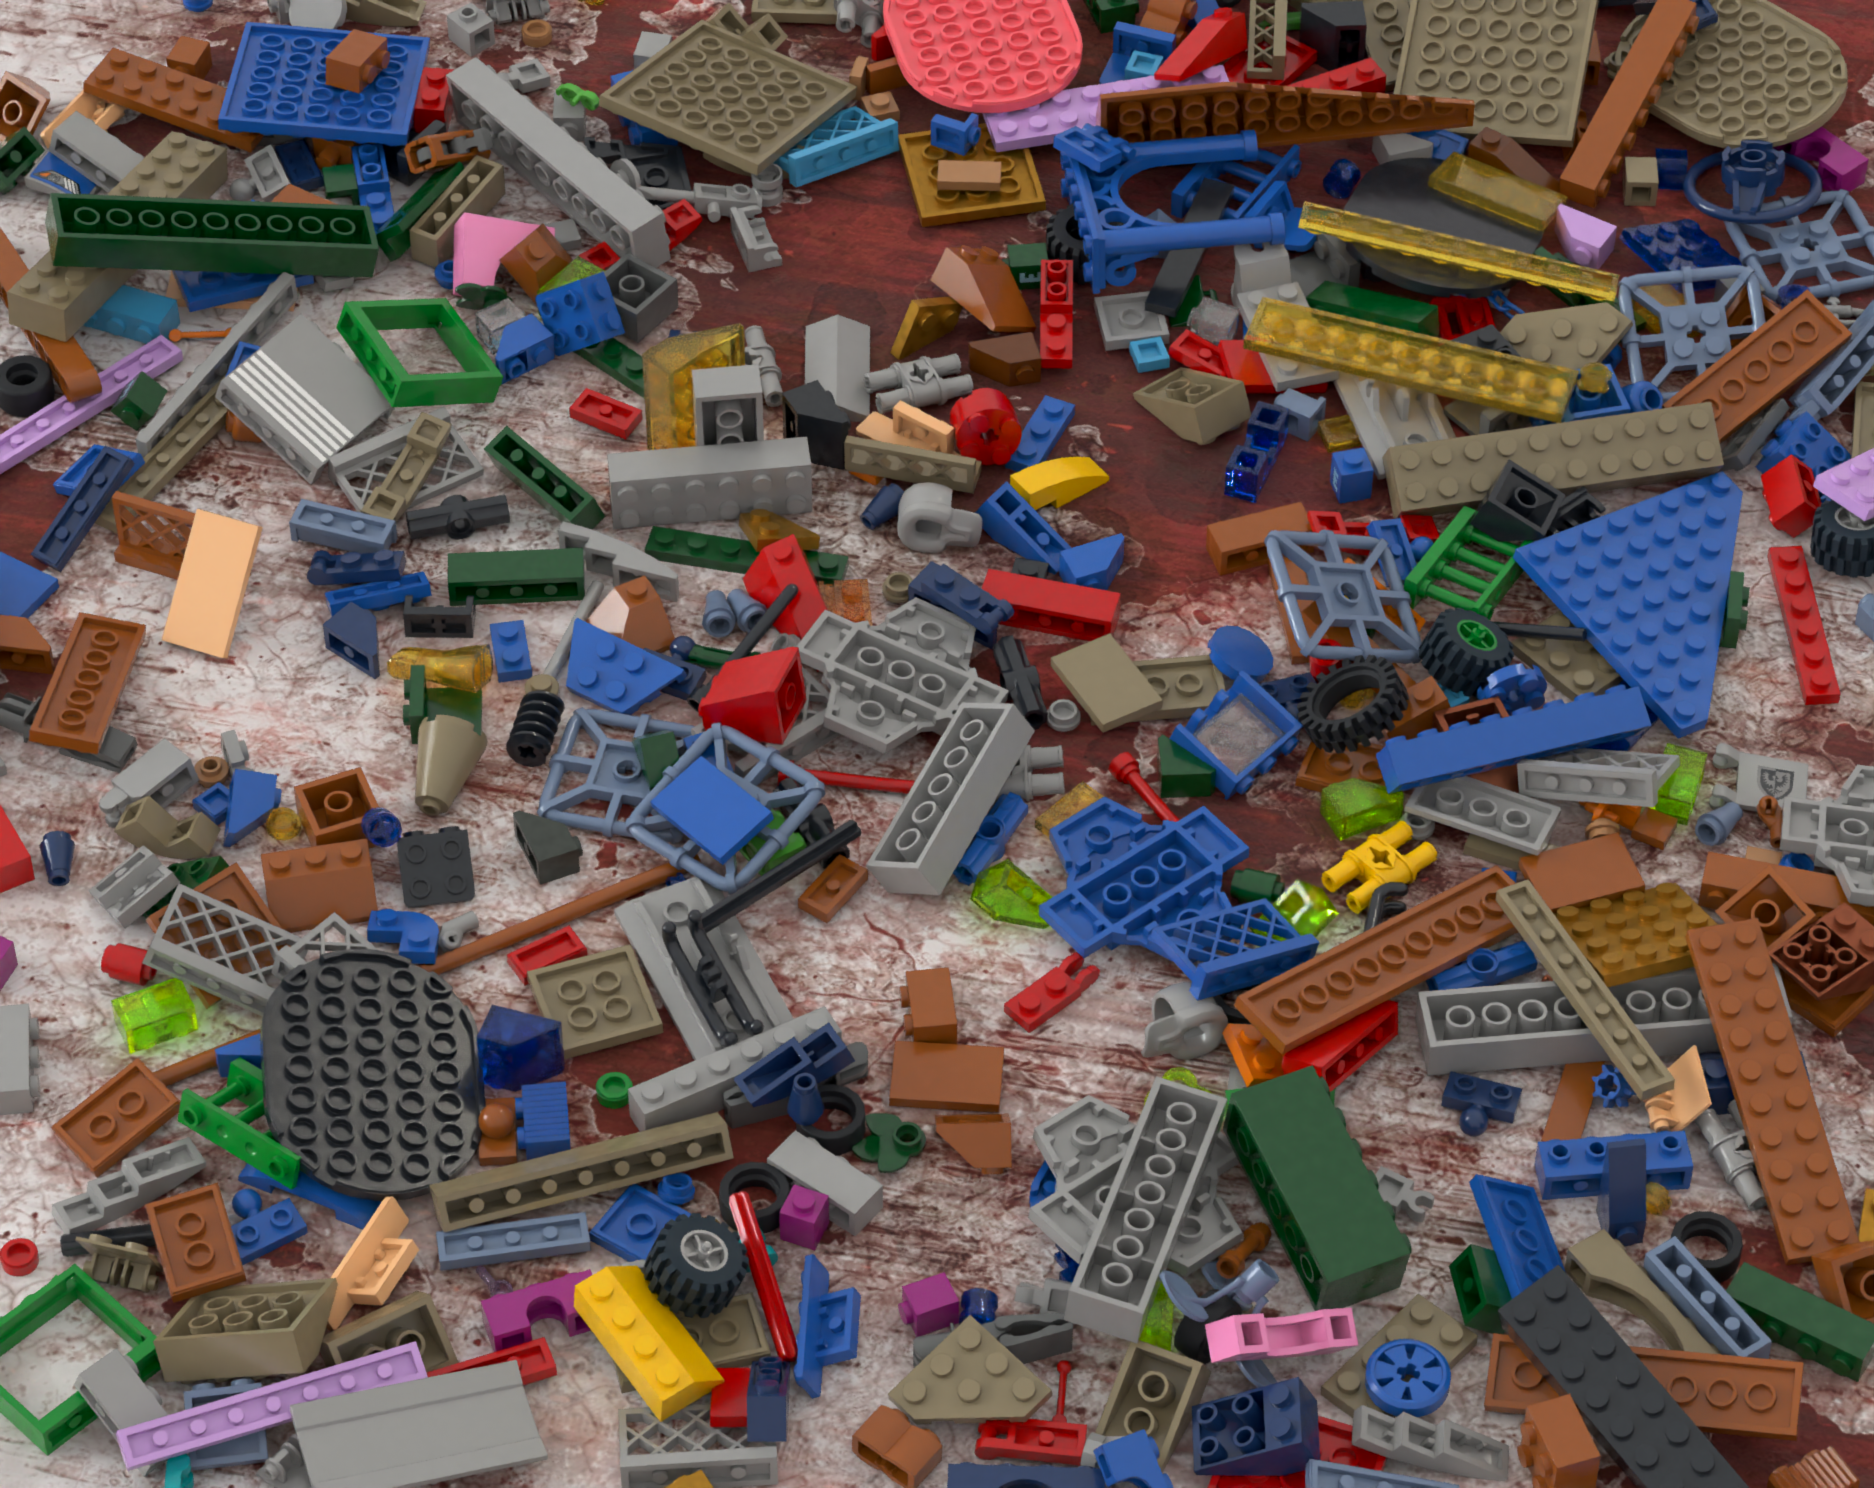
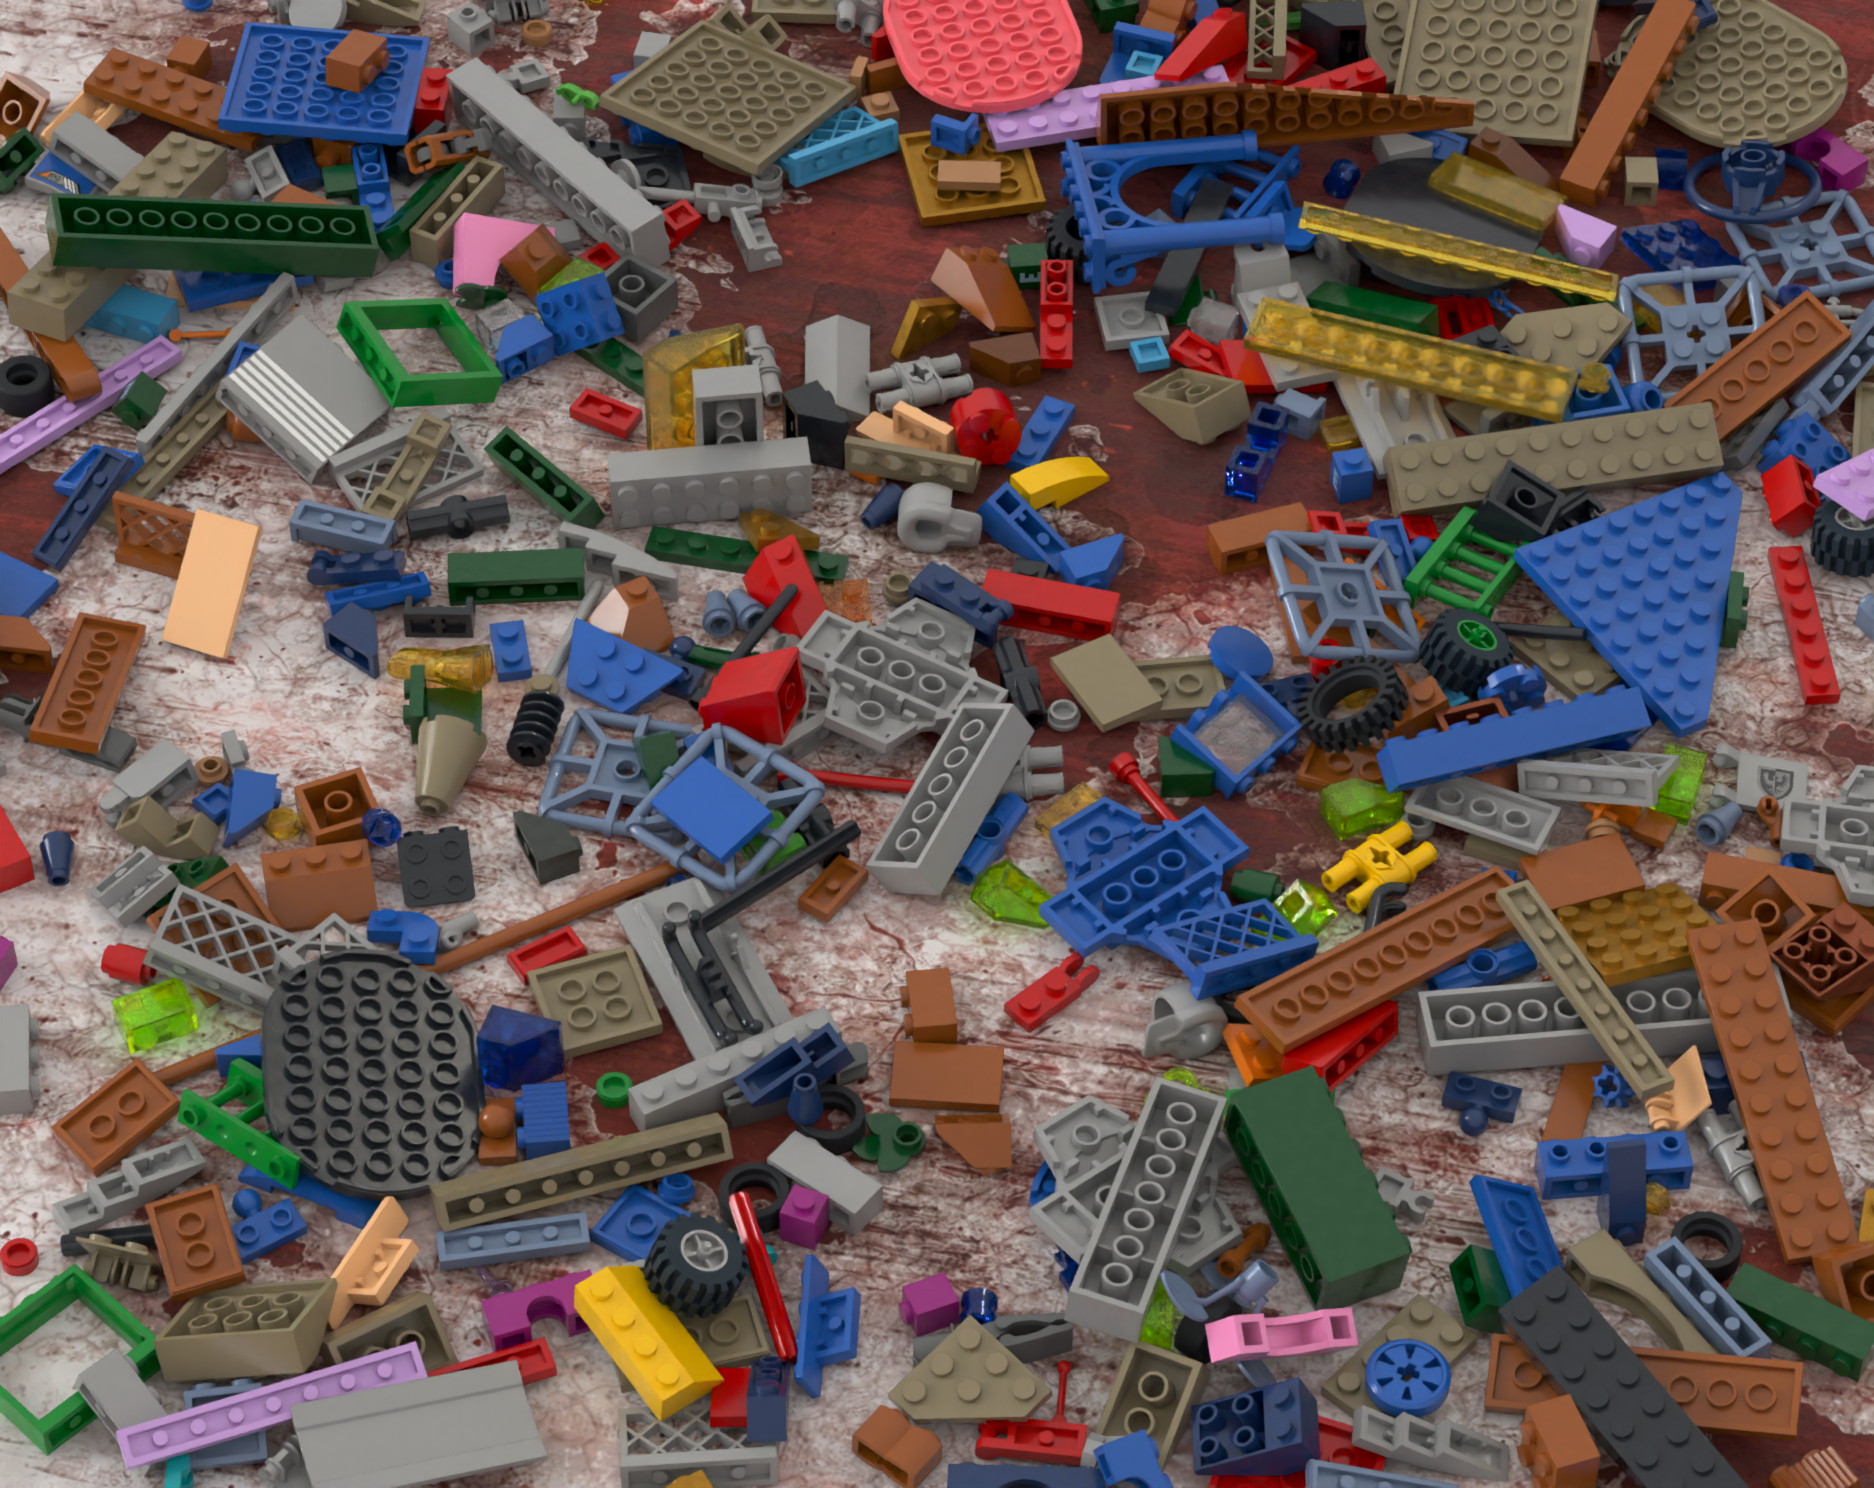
(1050, 1298): light grey plate -> none
(1093, 147): blue plate -> none

